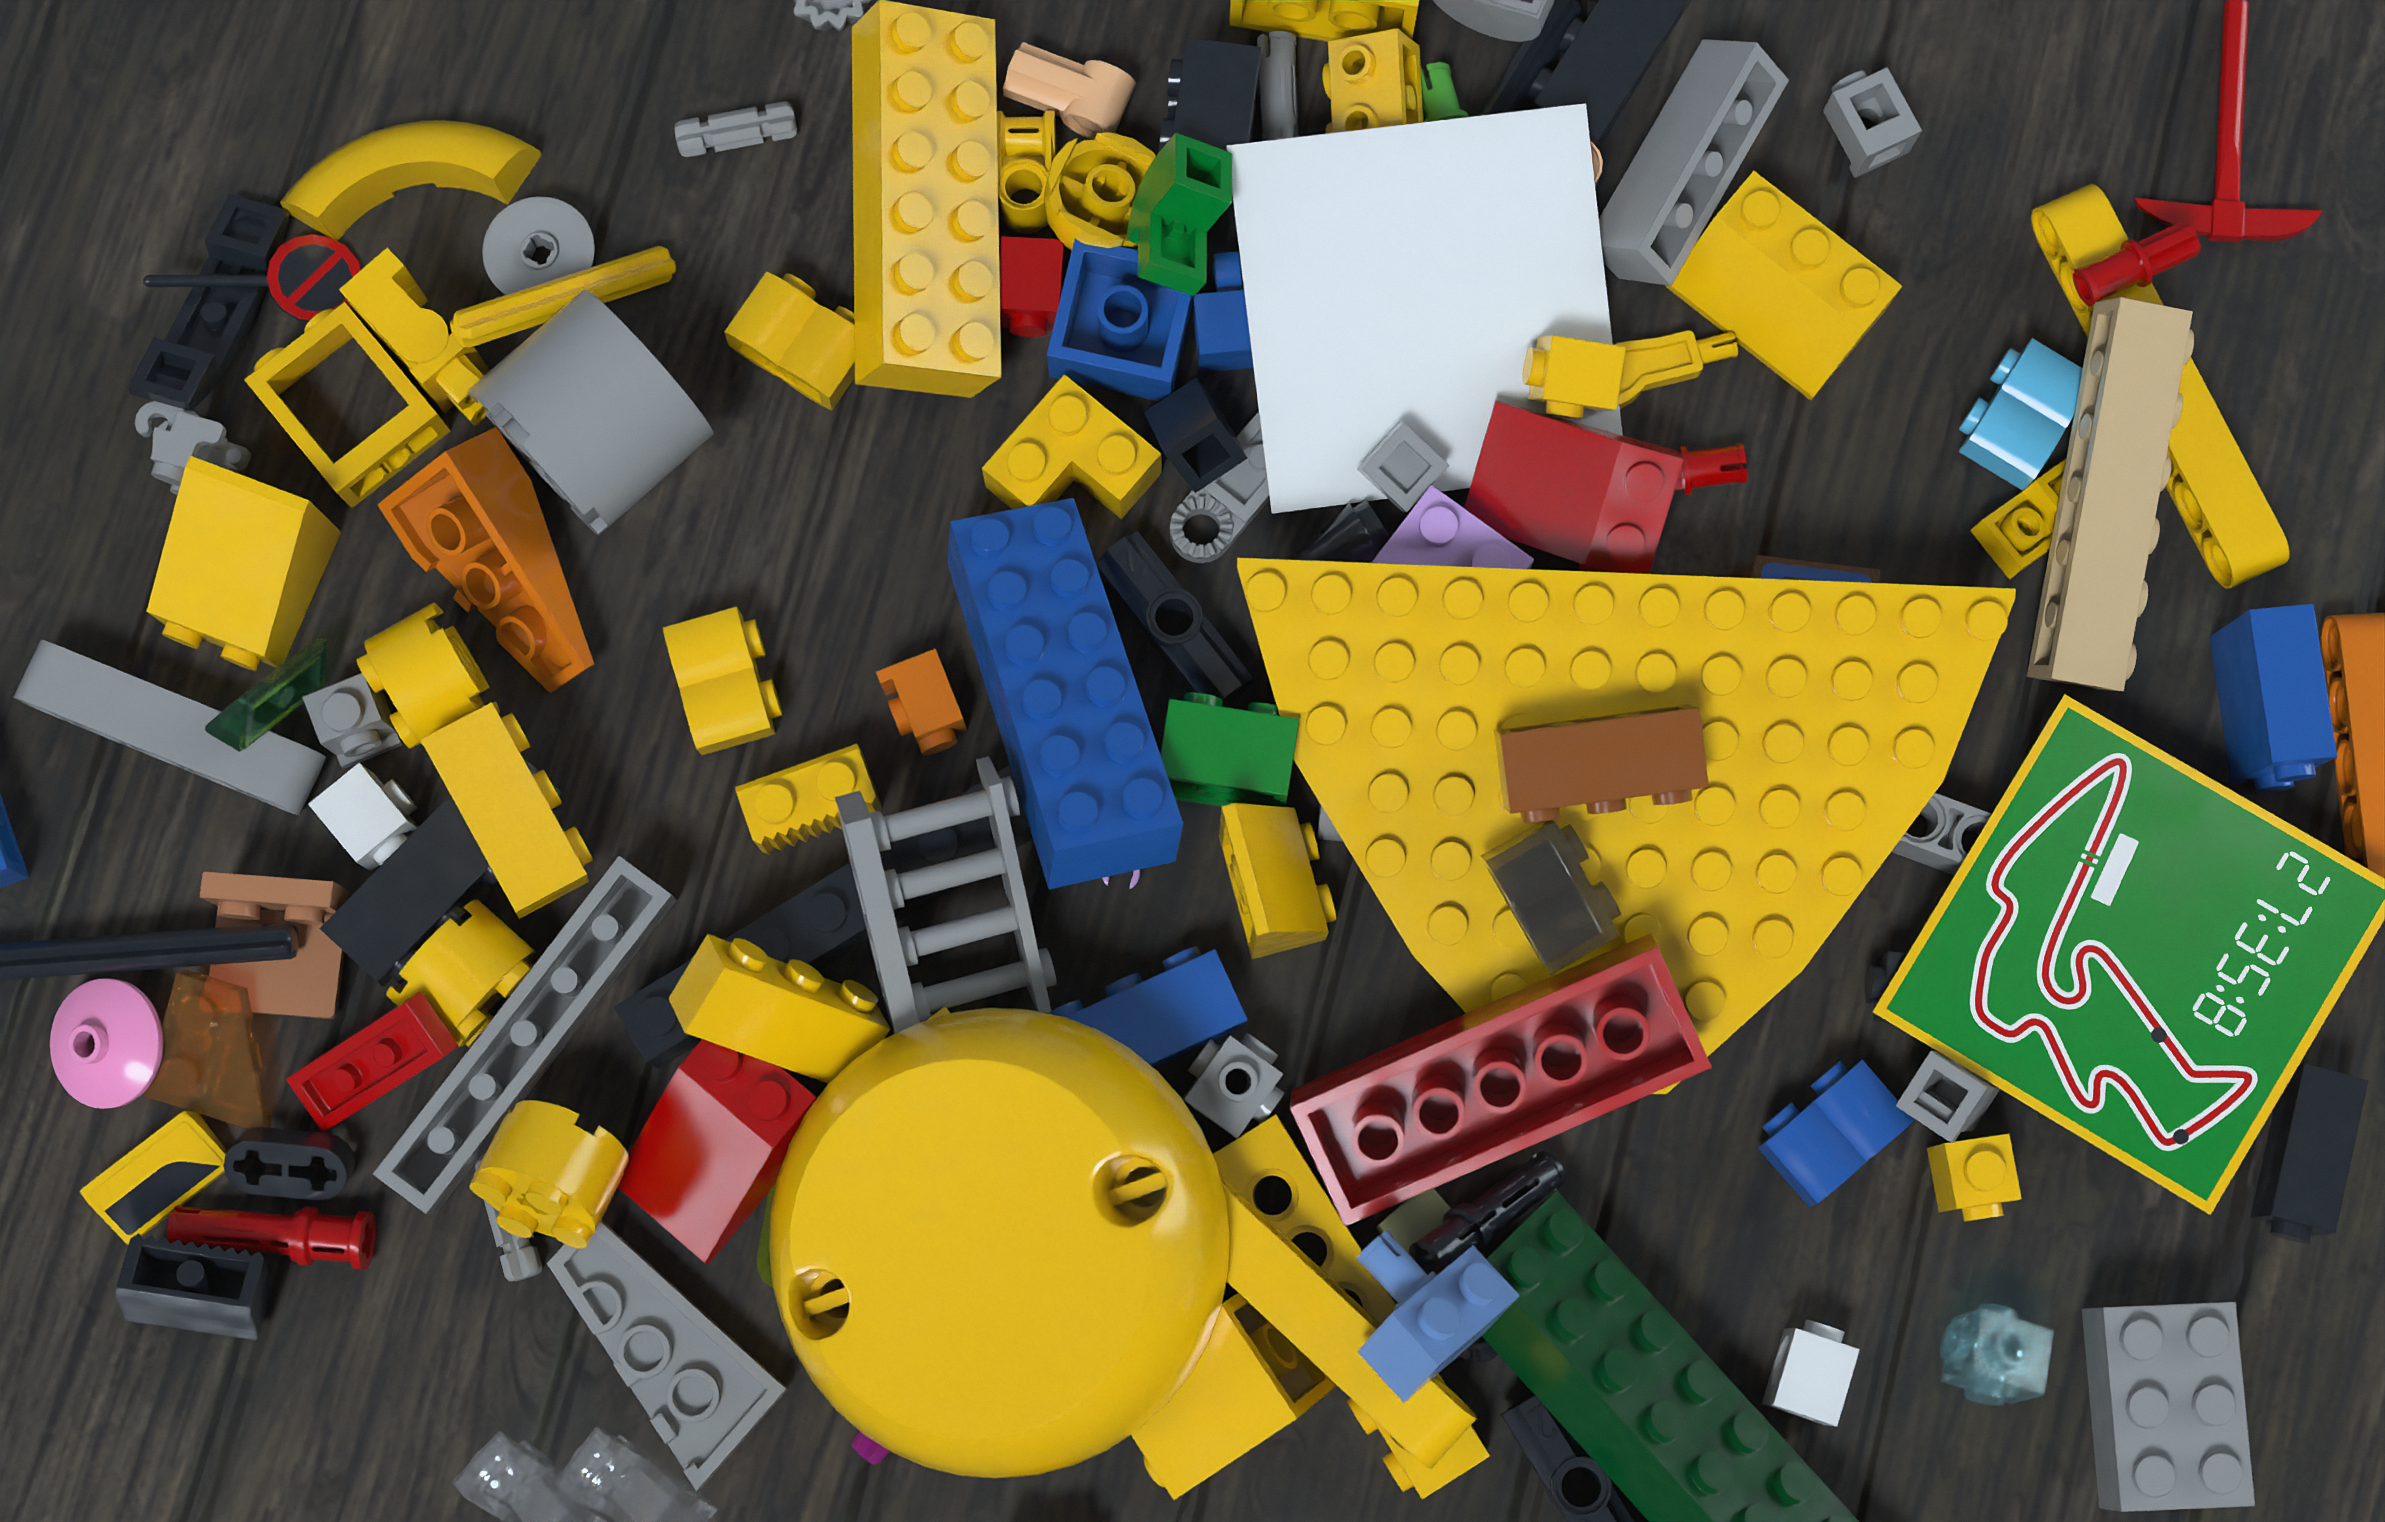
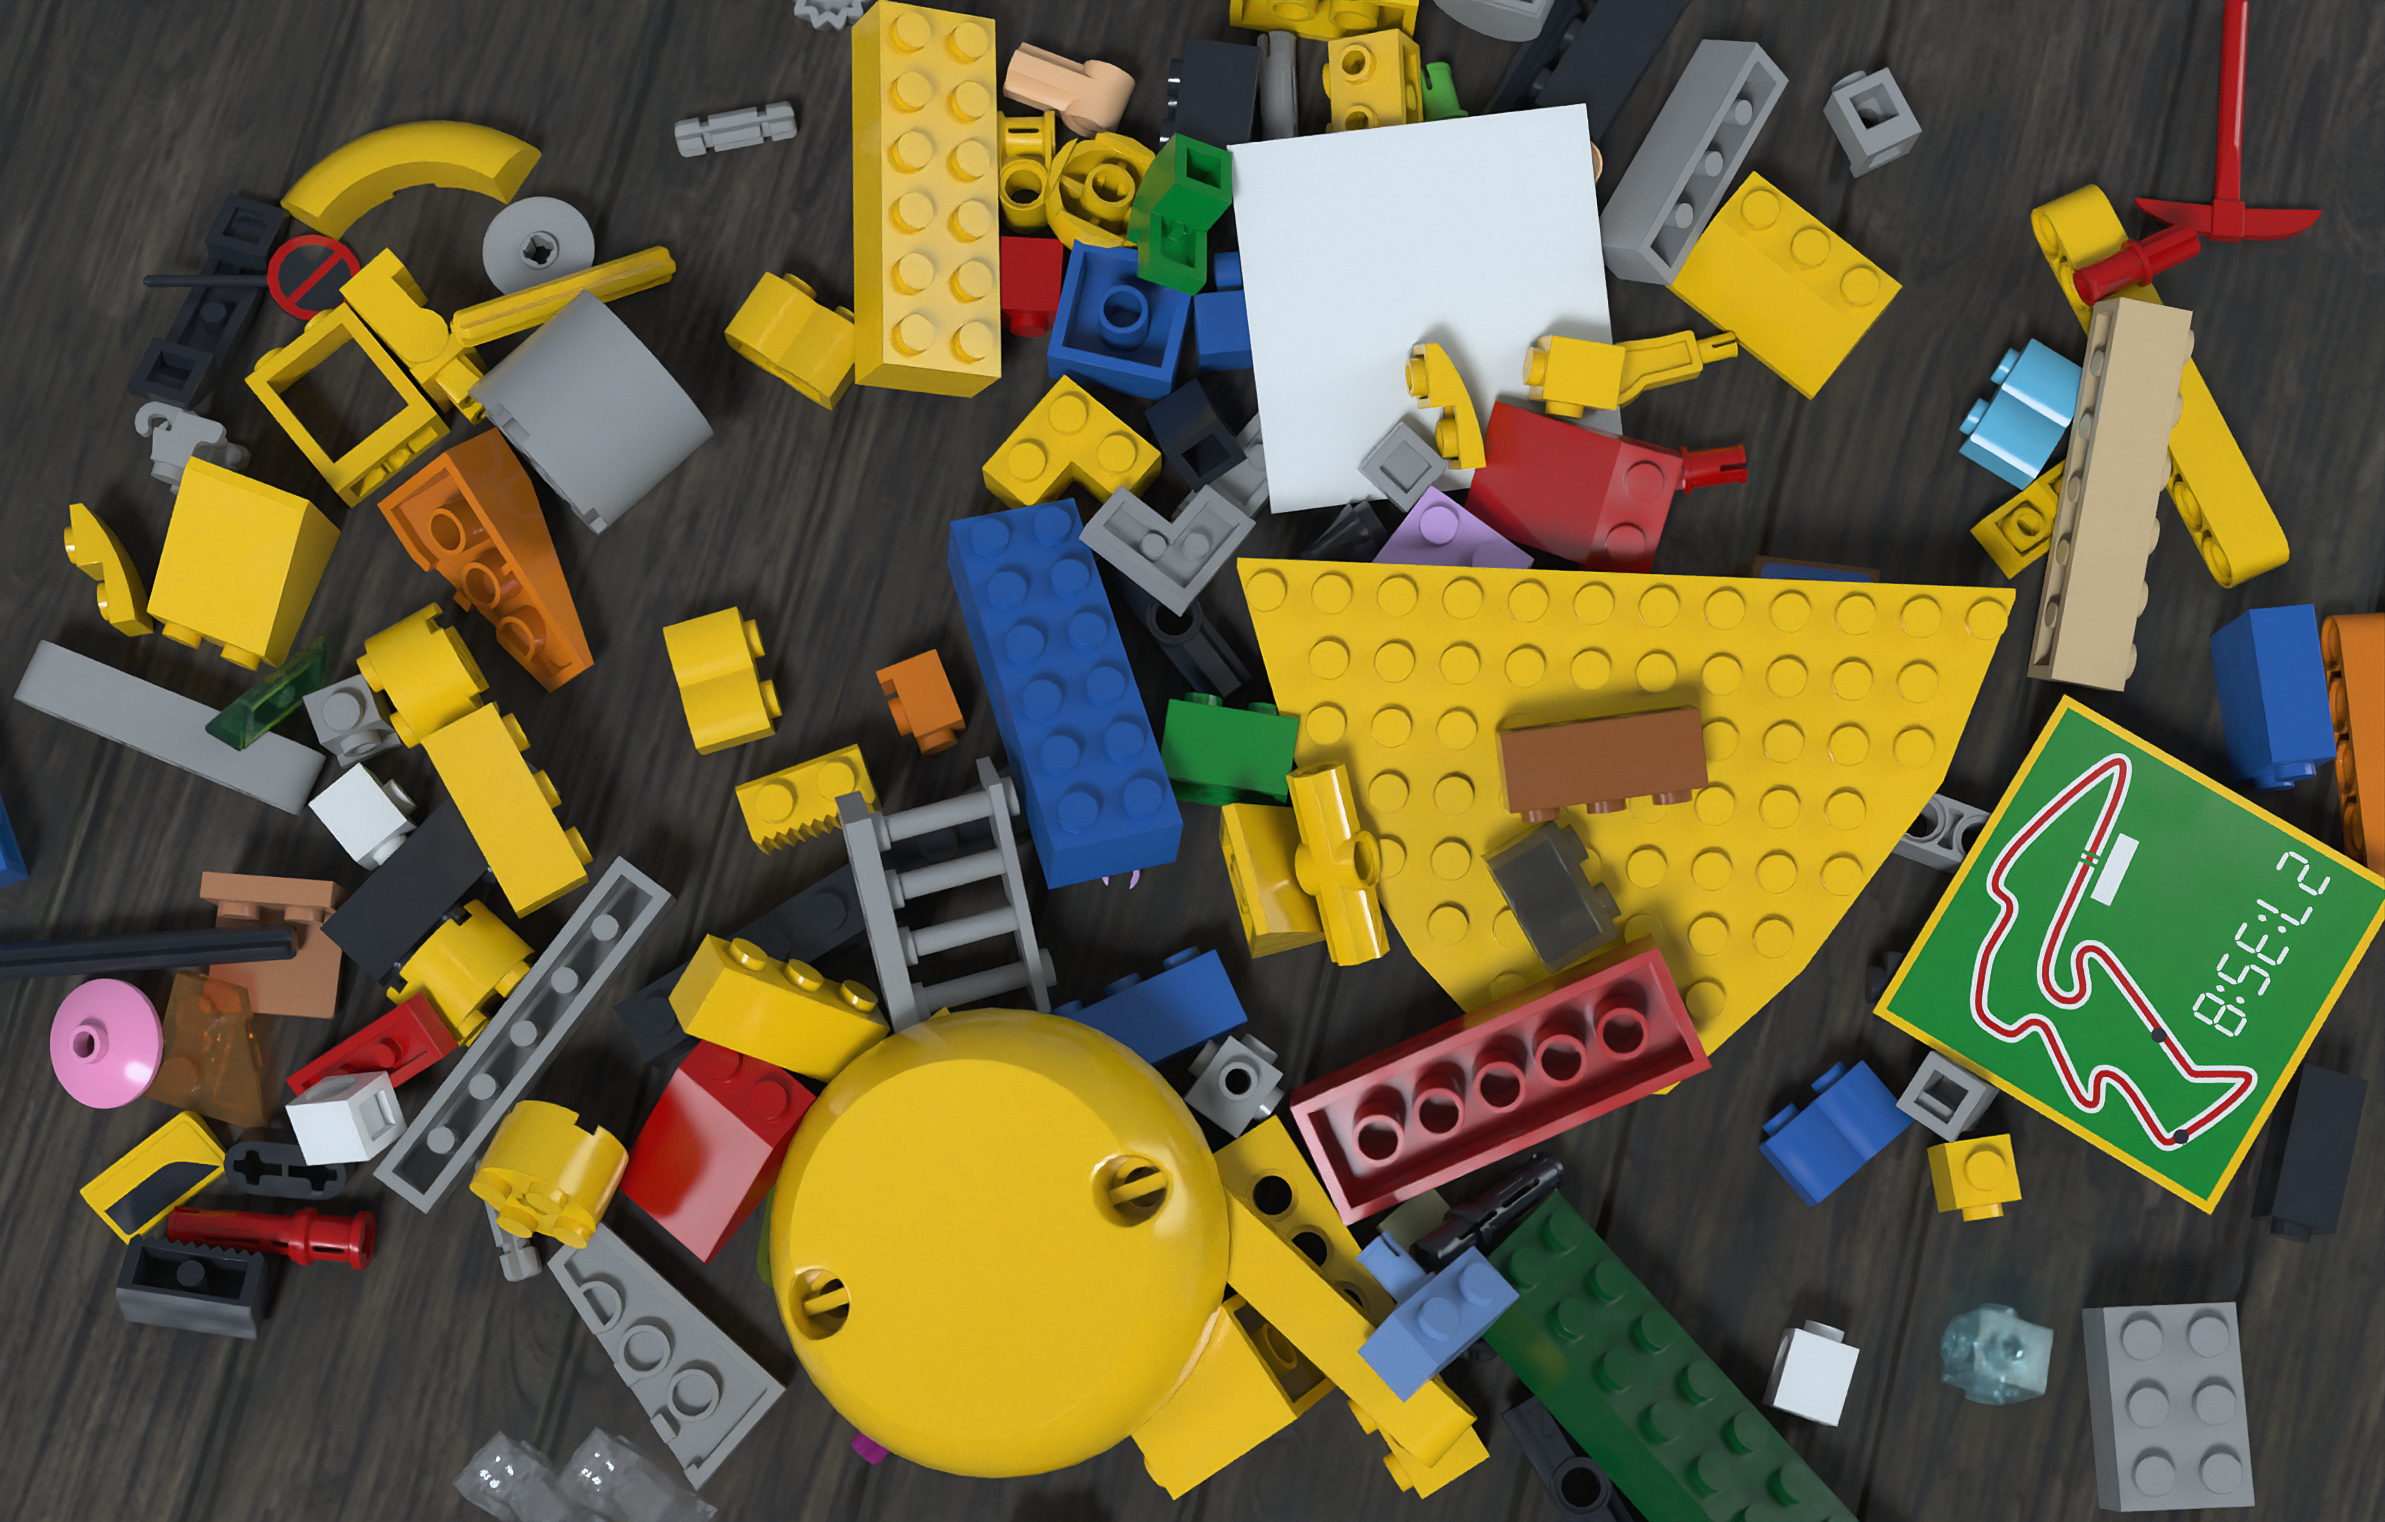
(103, 557): none -> yellow slope
(346, 1118): none -> white brick
(1164, 557): none -> light grey plate
(1338, 863): none -> yellow piece
(1436, 385): none -> yellow slope

